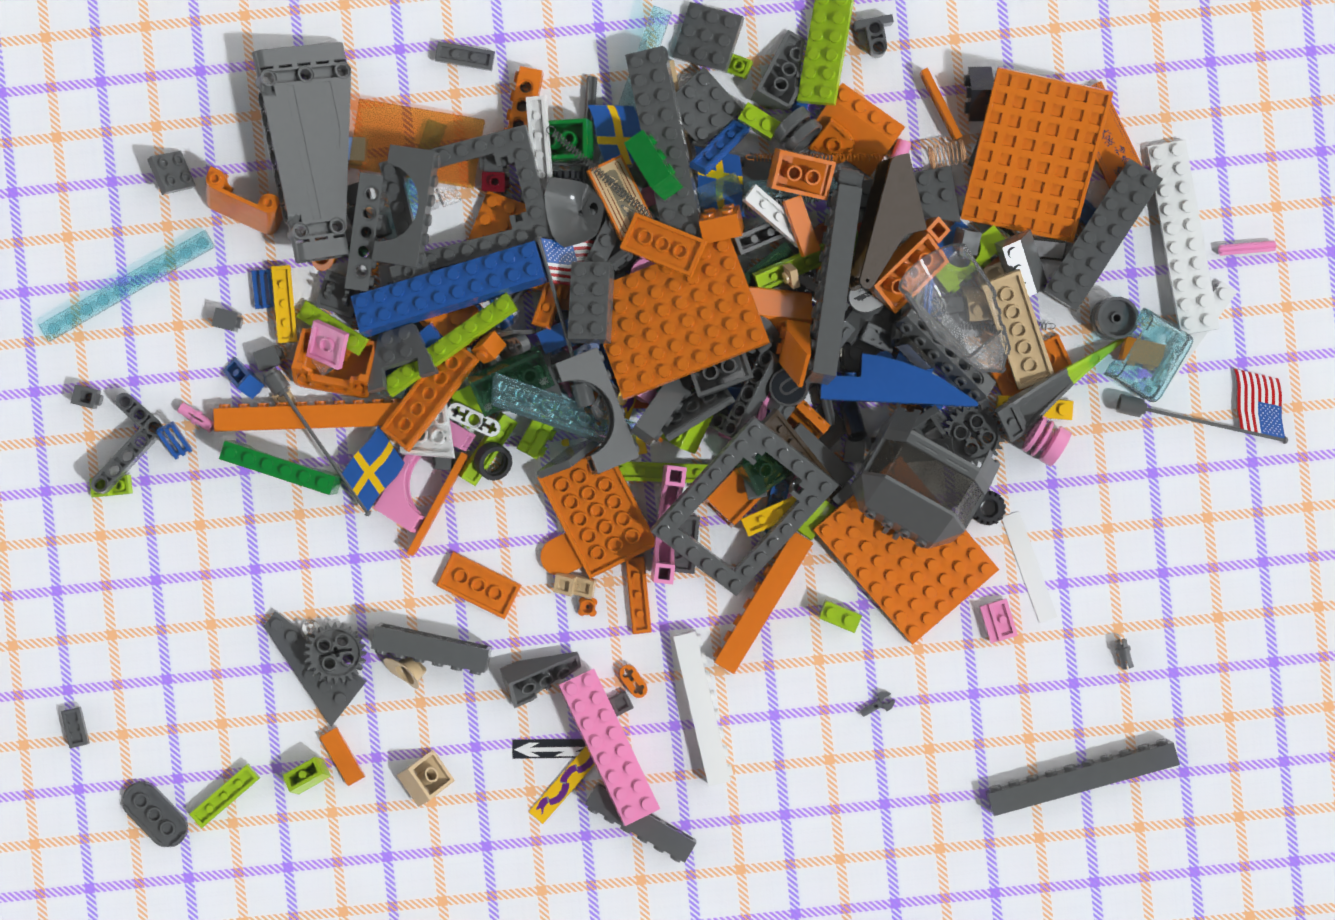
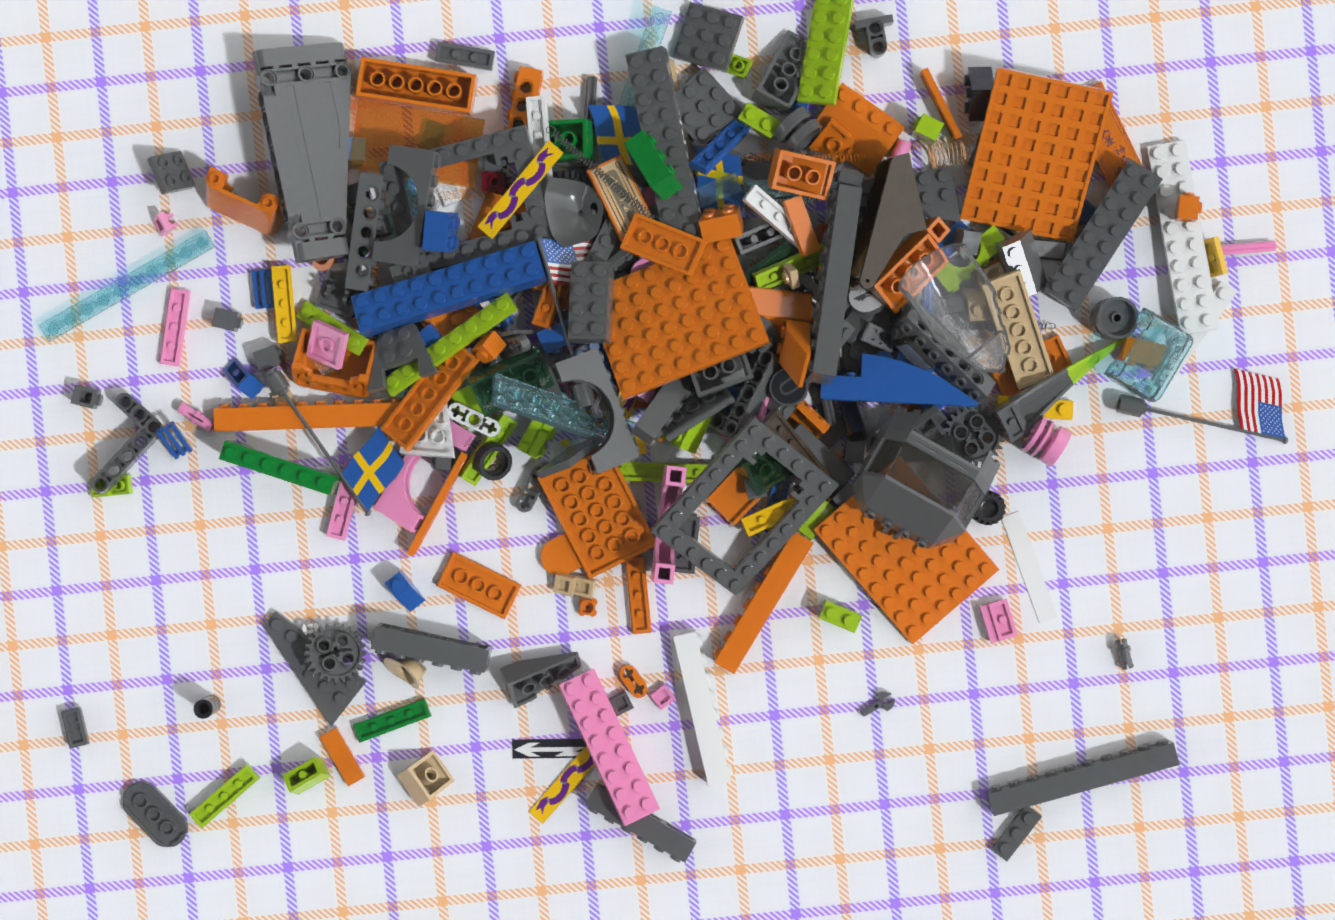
(162, 223): none -> bright pink tile
(175, 327): none -> bright pink tile
(200, 708): none -> black pin
(341, 512): none -> bright pink plate
(392, 720): none -> green tile
(405, 591): none -> blue slope
(416, 86): none -> orange brick
(440, 231): none -> blue brick
(520, 189): none -> yellow sticker
(525, 488): none -> dark grey beam
(662, 696): none -> bright pink tile
(926, 129): none -> lime brick
(1016, 833): none -> dark grey plate
(1188, 207): none -> orange brick
(1215, 257): none -> yellow plate

